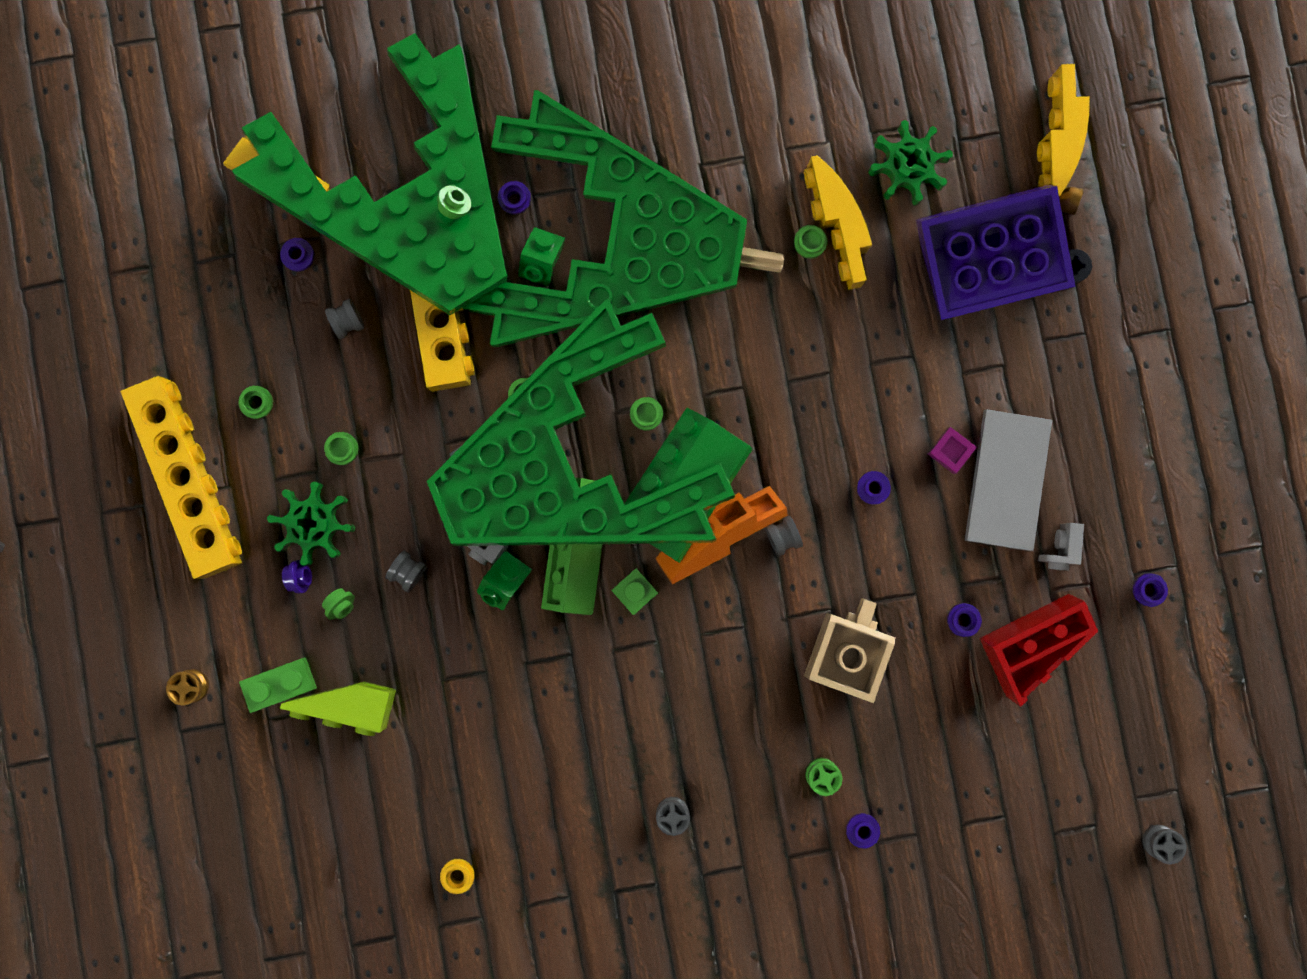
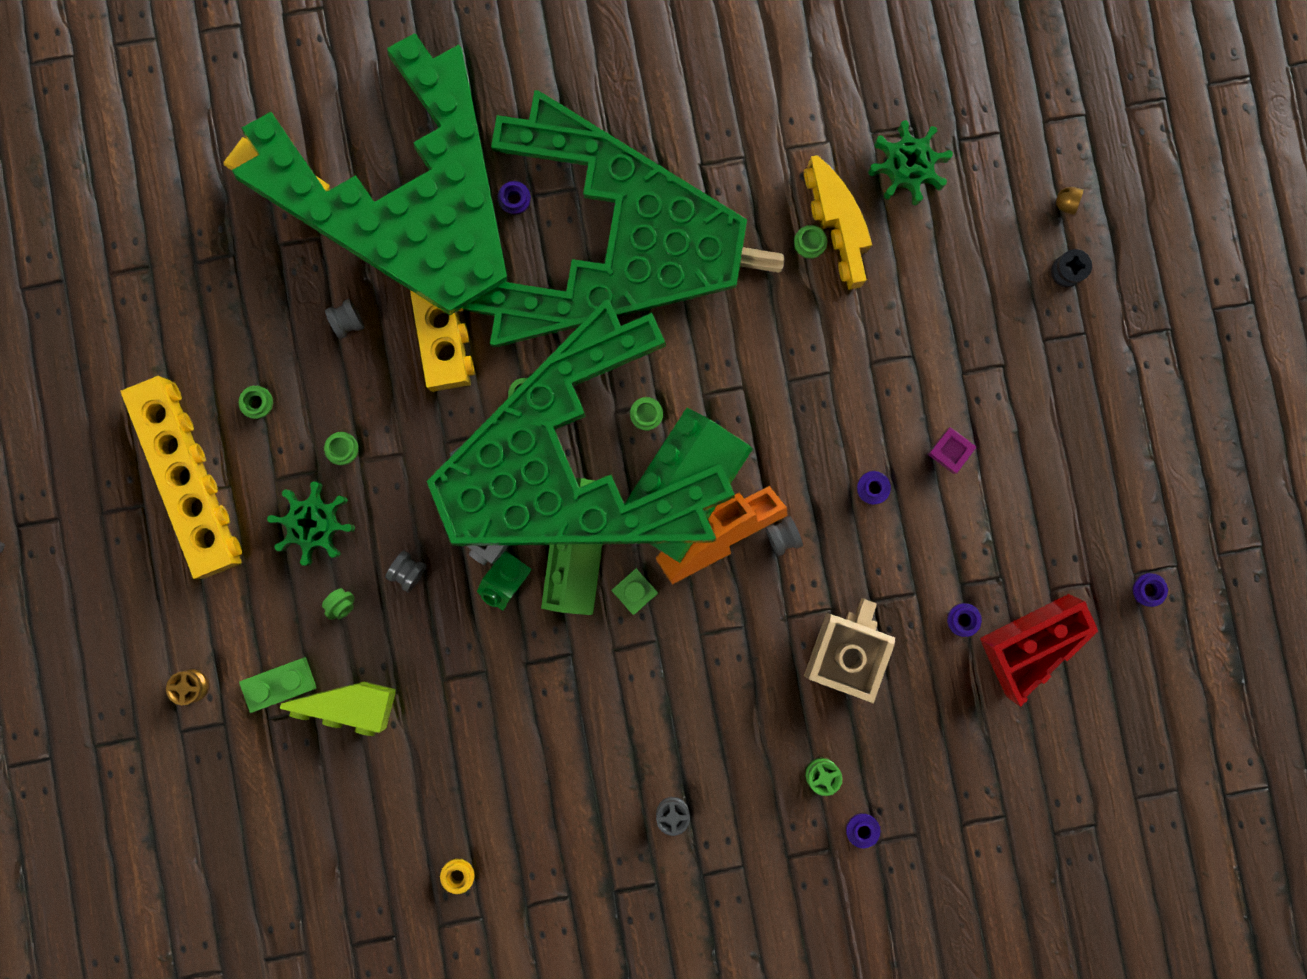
(296, 577): dark purple plate -> none
(304, 261): dark purple plate -> none
(453, 202): bright green plate -> none
(540, 256): green bracket -> none
(996, 251): dark purple slope -> none
(1008, 480): light grey tile -> none
(1069, 120): yellow slope -> none
(1069, 545): light grey bracket -> none
(1170, 850): dark grey wheel -> none

